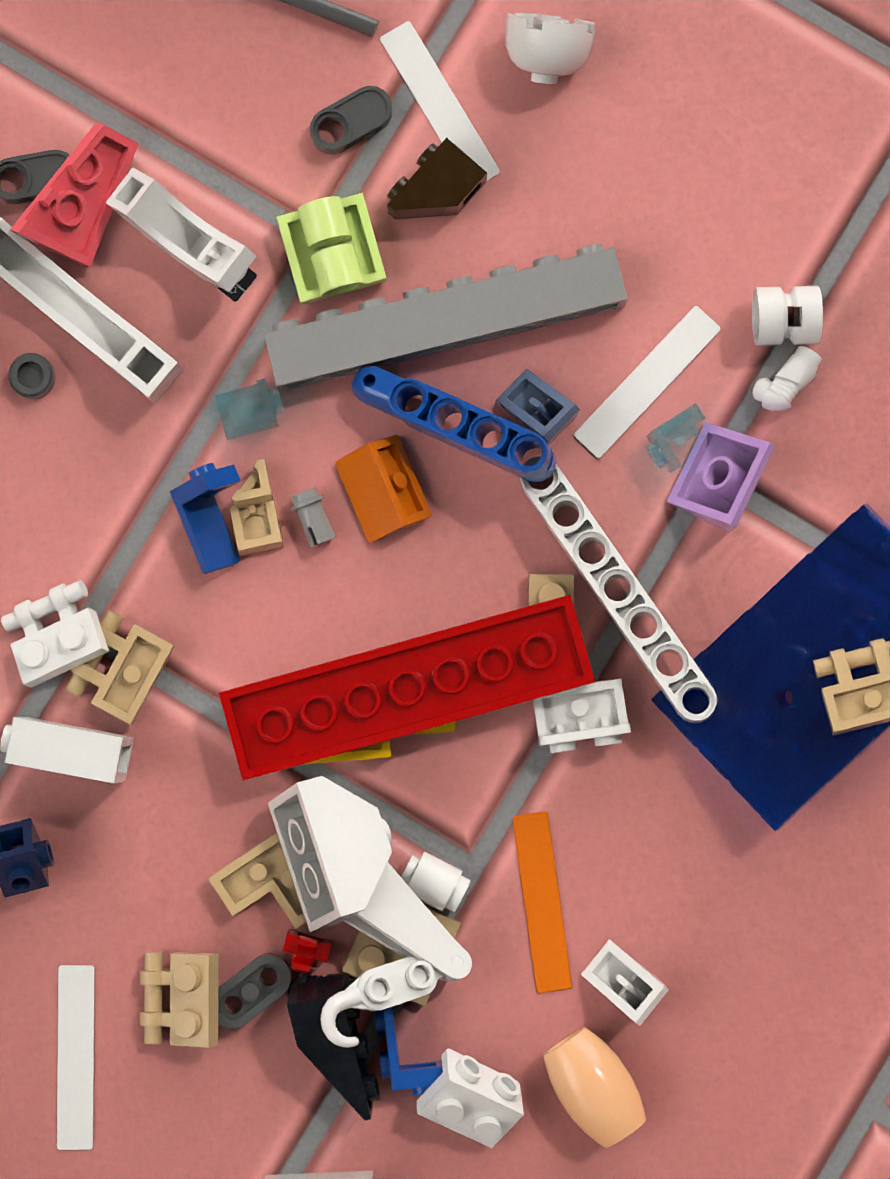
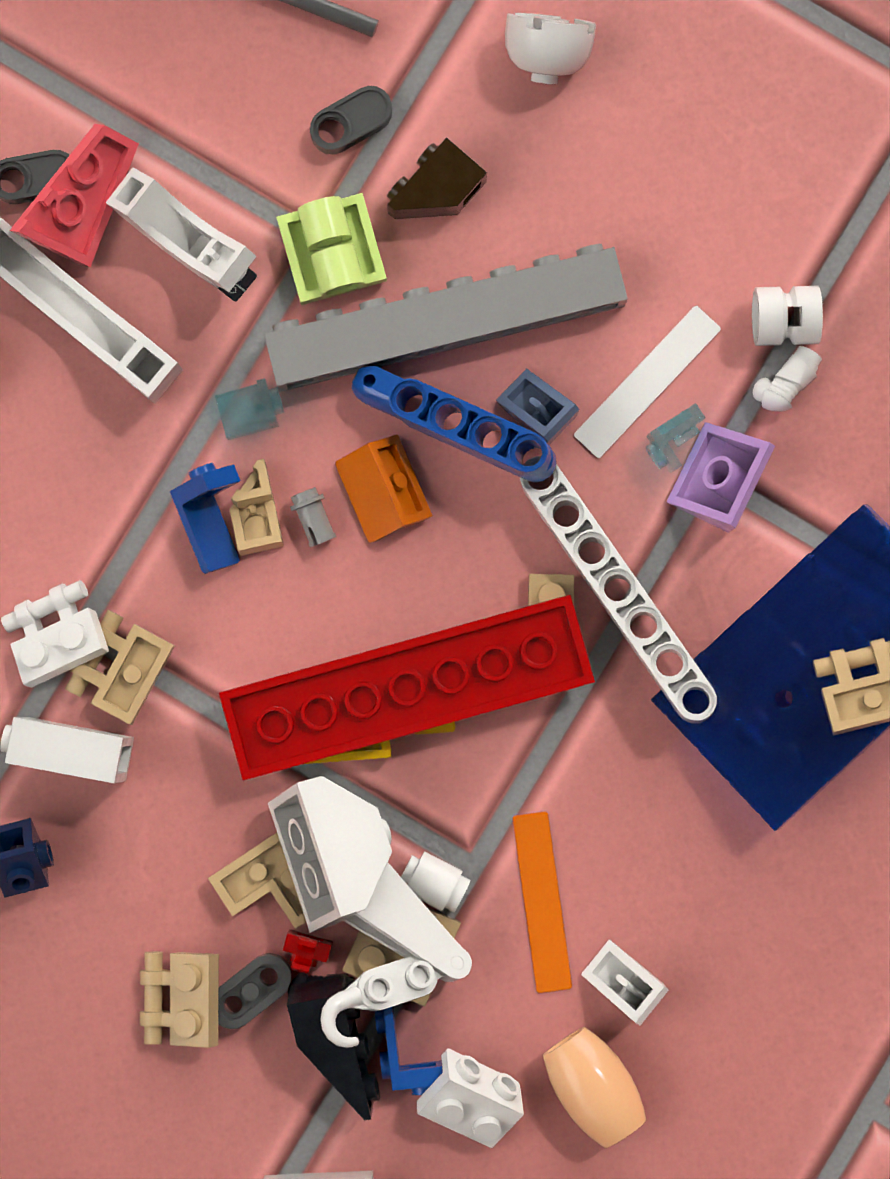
(32, 376): dark grey tile -> none
(75, 1057): white sticker -> none
(435, 95): white sticker -> none
(580, 714): white bracket -> none

